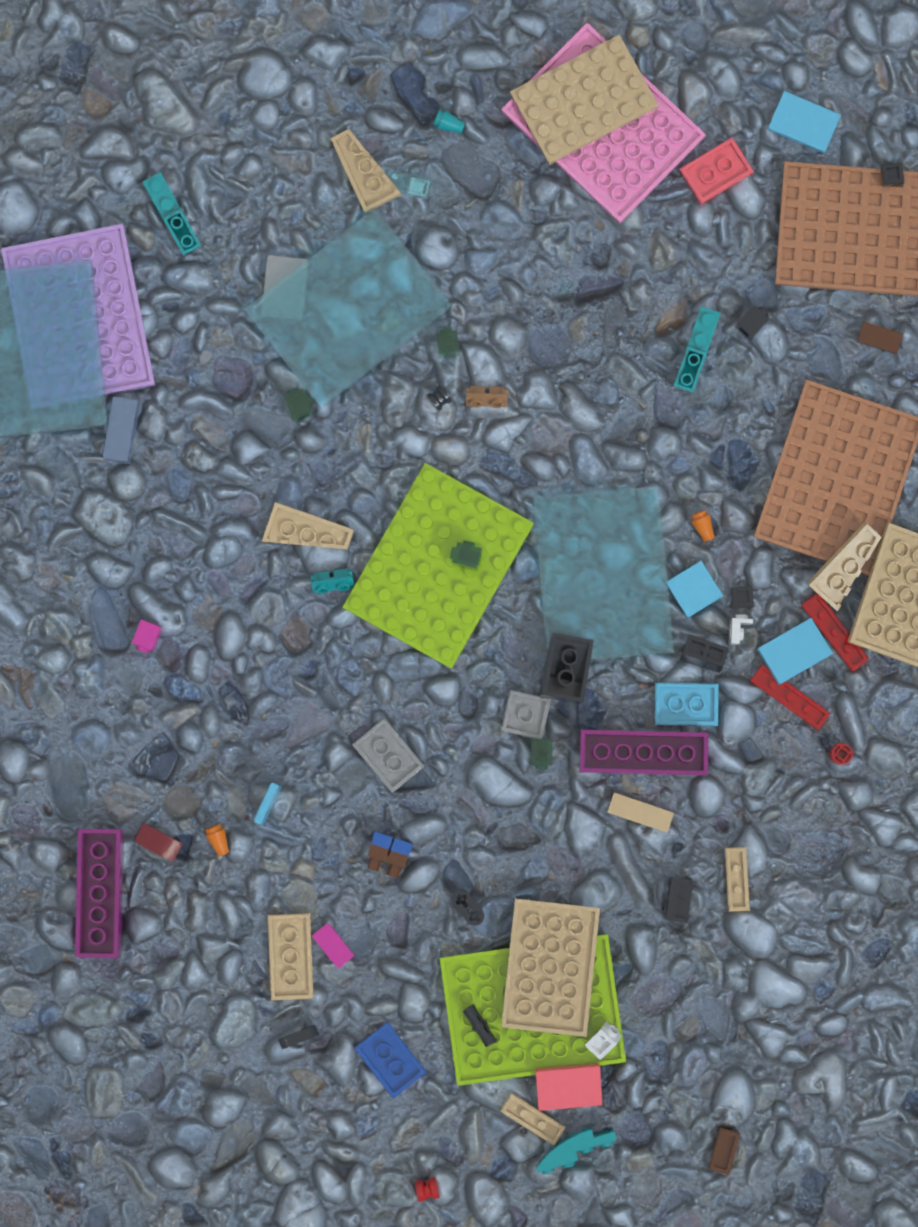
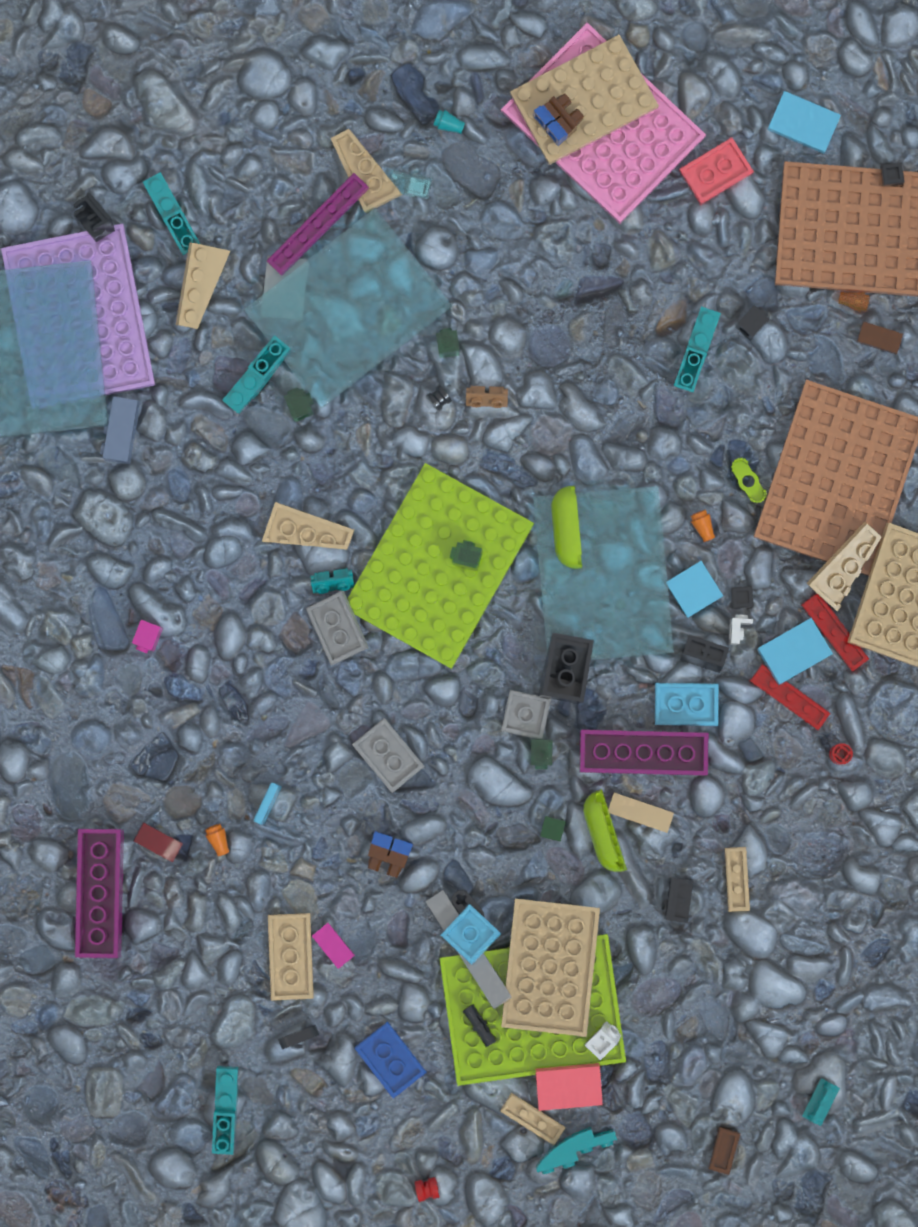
(93, 217): none -> black hinge
(199, 281): none -> tan wing
(225, 1110): none -> teal slope
(257, 375): none -> teal slope
(317, 224): none -> magenta tile
(337, 628): none -> light grey tile
(470, 934): none -> medium azure tile
(481, 969): none -> light grey tile
(552, 828): none -> dark green tile
(556, 120): none -> hips
(566, 527): none -> lime brick
(603, 832): none -> lime brick
(741, 469): none -> lime piece
(821, 1102): none -> teal hinge
(855, 300): none -> clear orange cone

